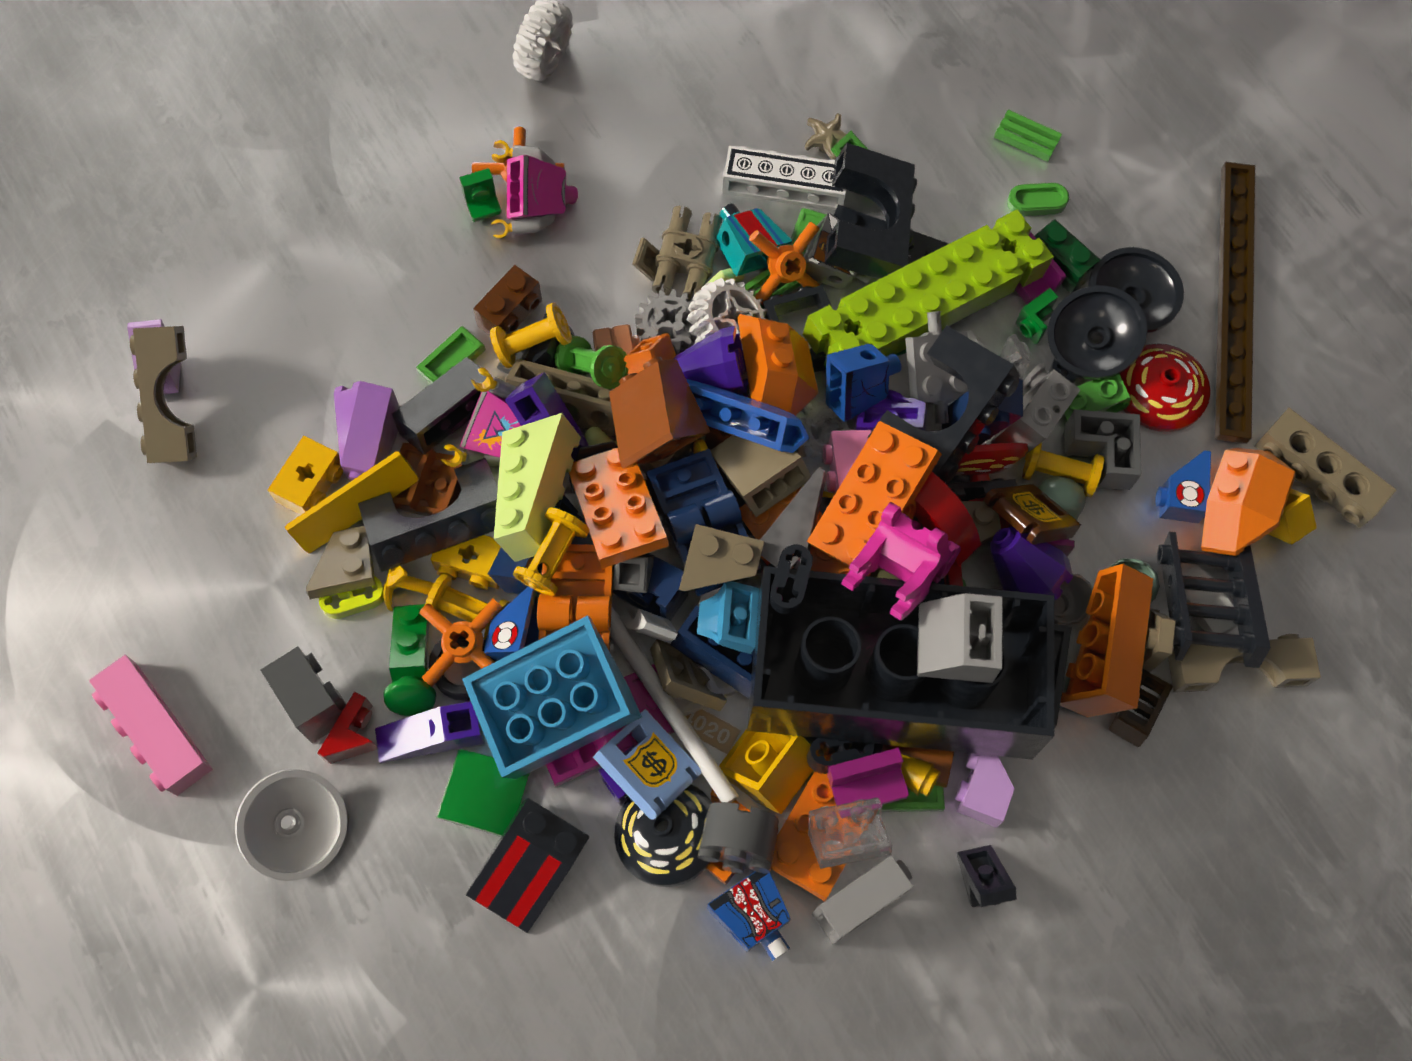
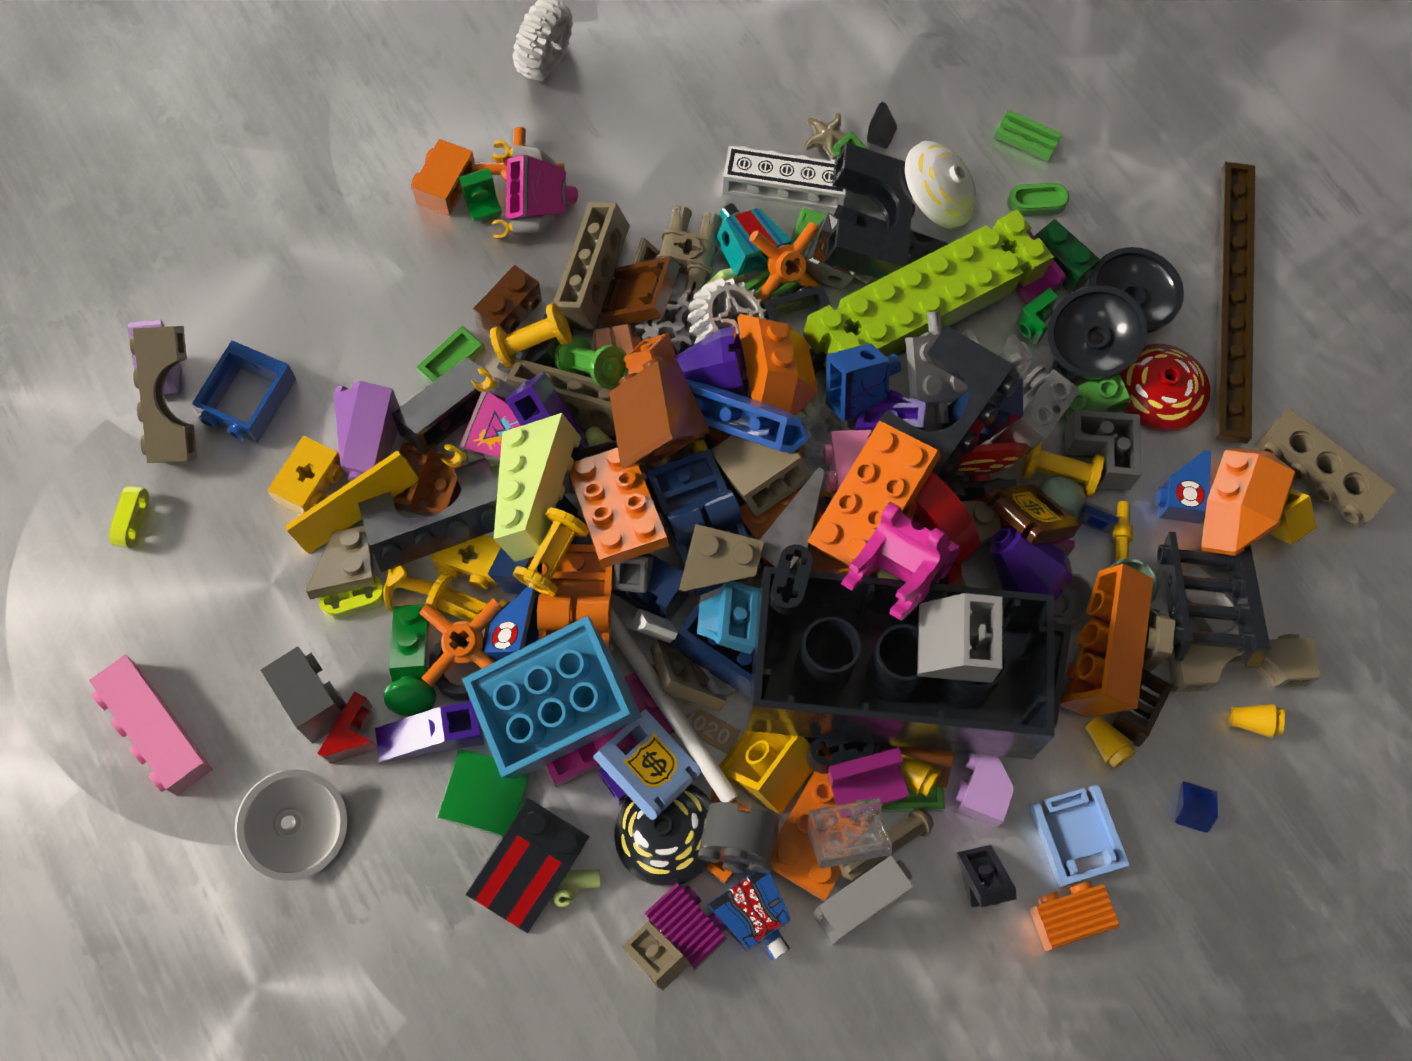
(128, 516): none -> neon yellow beam
(233, 359): none -> blue window
(438, 181): none -> orange brick
(573, 883): none -> yellowish green arm
(592, 264): none -> dark tan brick
(639, 292): none -> reddish brown container
(656, 955): none -> dark tan slope
(687, 925): none -> magenta brick
(881, 127): none -> black slope
(917, 824): none -> dark tan axle
(940, 184): none -> white dish
(1073, 917): none -> orange brick
(1077, 830): none -> light blue container
(1098, 517): none -> clear blue slope
(1110, 742): none -> yellow cone
(1122, 531): none -> yellow bar
(1196, 807): none -> clear blue slope
(1259, 719): none -> yellow cone

